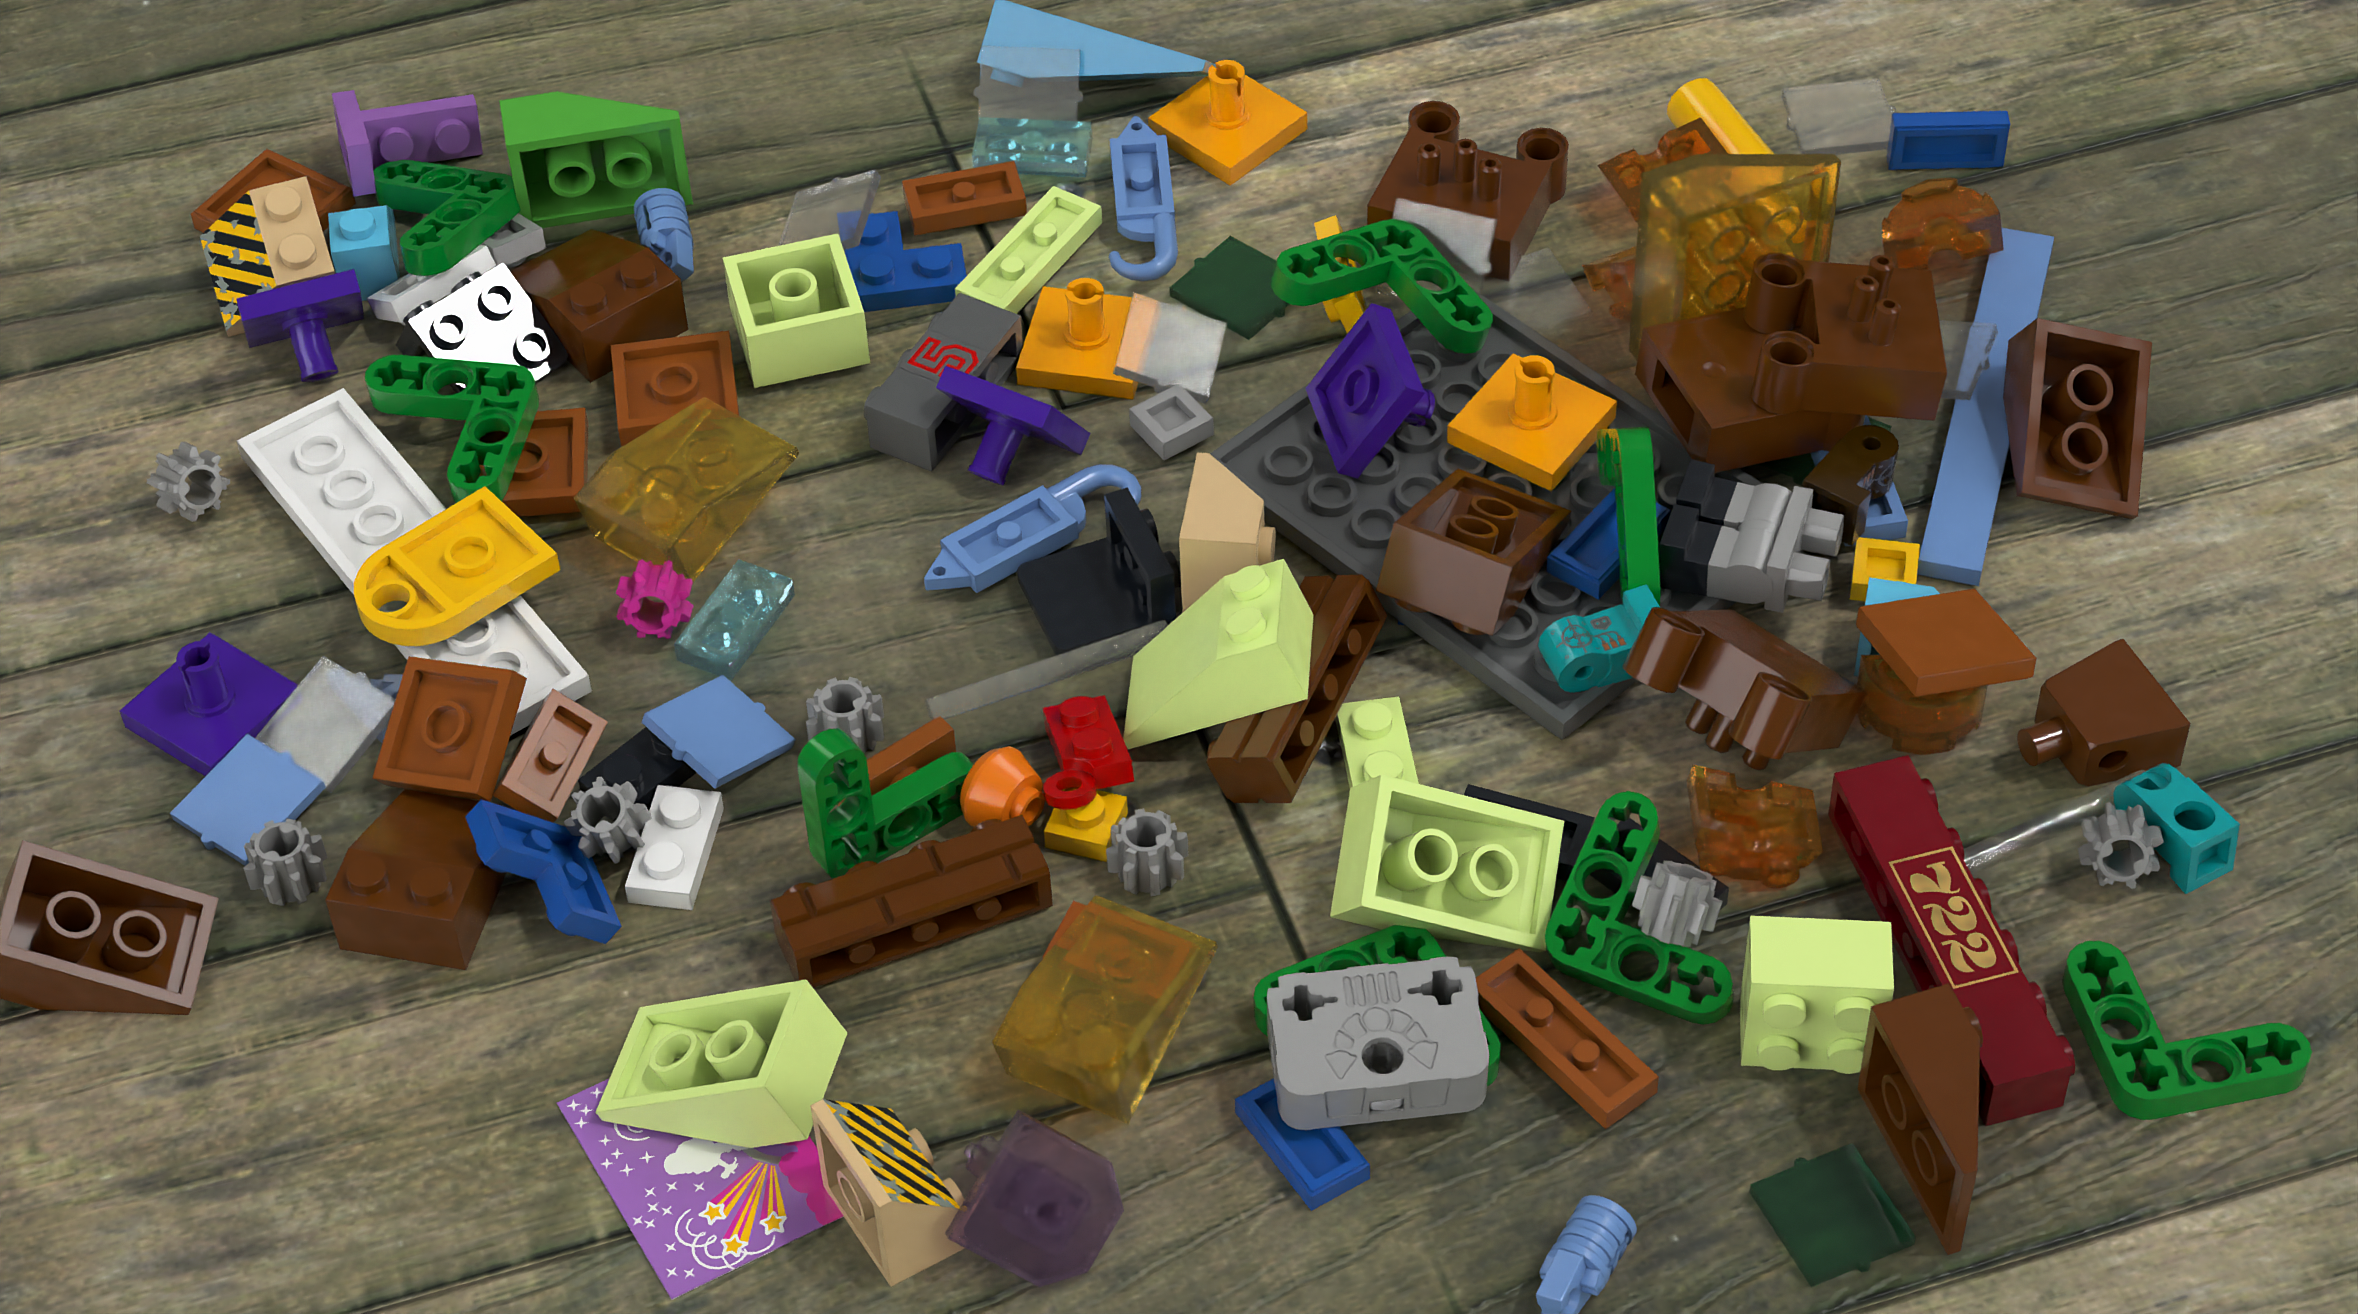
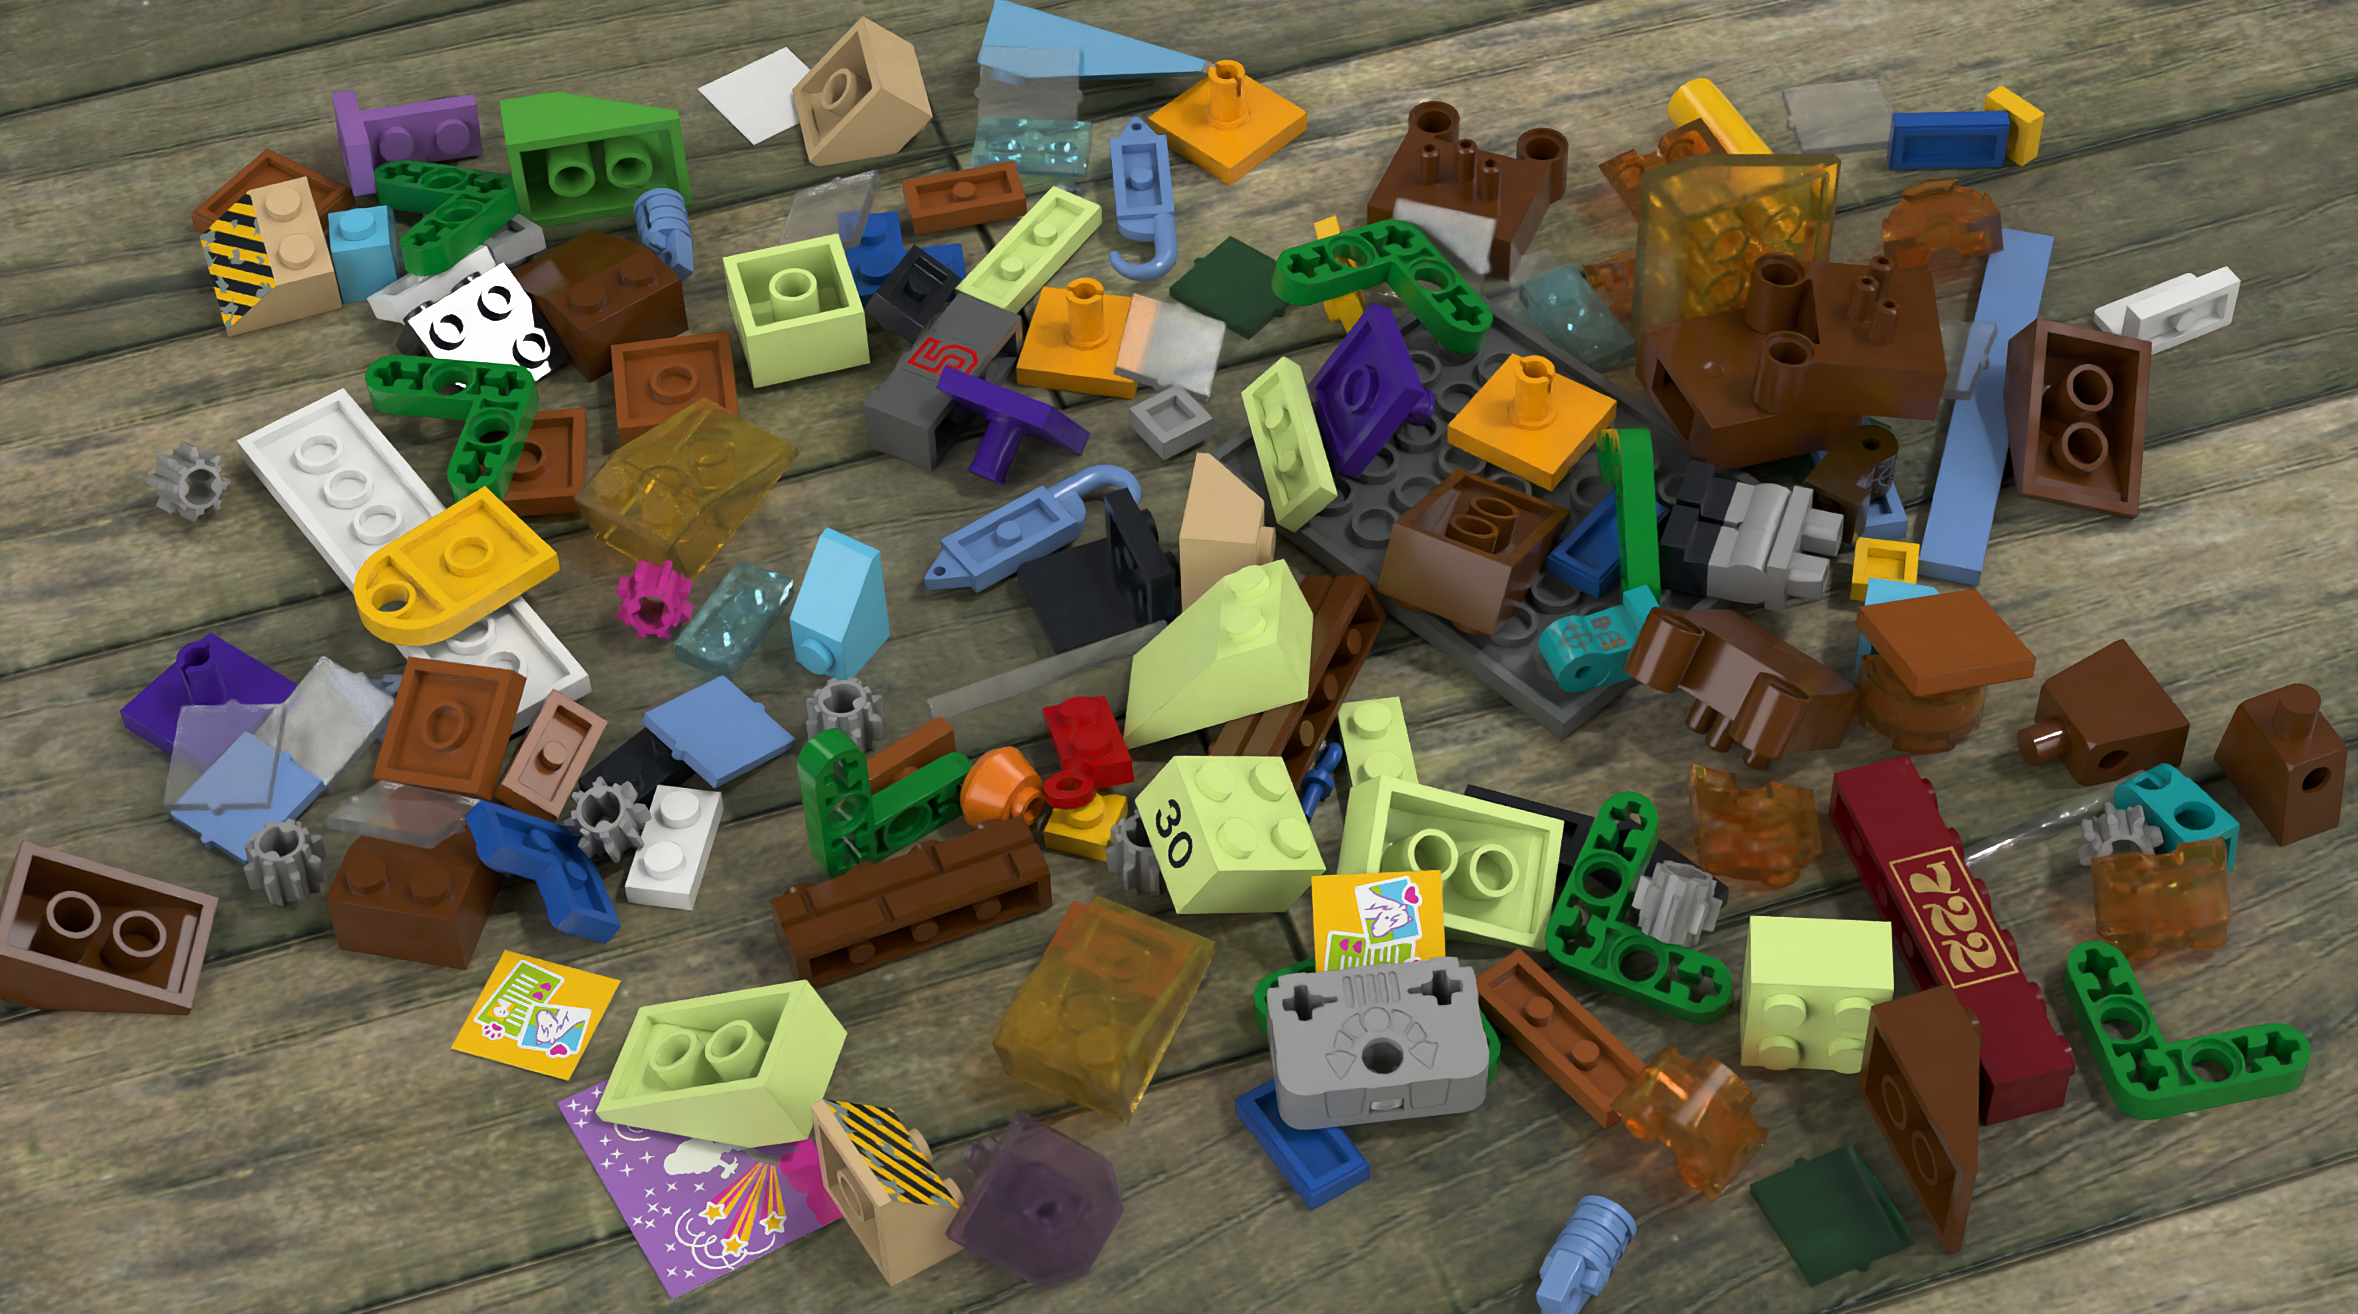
(225, 757): none -> clear piece
(304, 314): dark purple tile -> none
(403, 814): none -> clear piece
(536, 1015): none -> sticker
(759, 95): none -> white sticker
(840, 608): none -> medium azure slope
(862, 97): none -> tan slope
(912, 294): none -> black plate
(1229, 834): none -> yellowish green brick
(1289, 444): none -> yellowish green plate
(1317, 782): none -> blue hand
(1377, 918): none -> sticker
(1577, 318): none -> clear light blue plate
(1697, 1113): none -> clear orange cylinder
(2025, 124): none -> yellow plate
(2163, 899): none -> clear orange cylinder
(2173, 309): none -> white panel
(2286, 762): none -> reddish brown torso

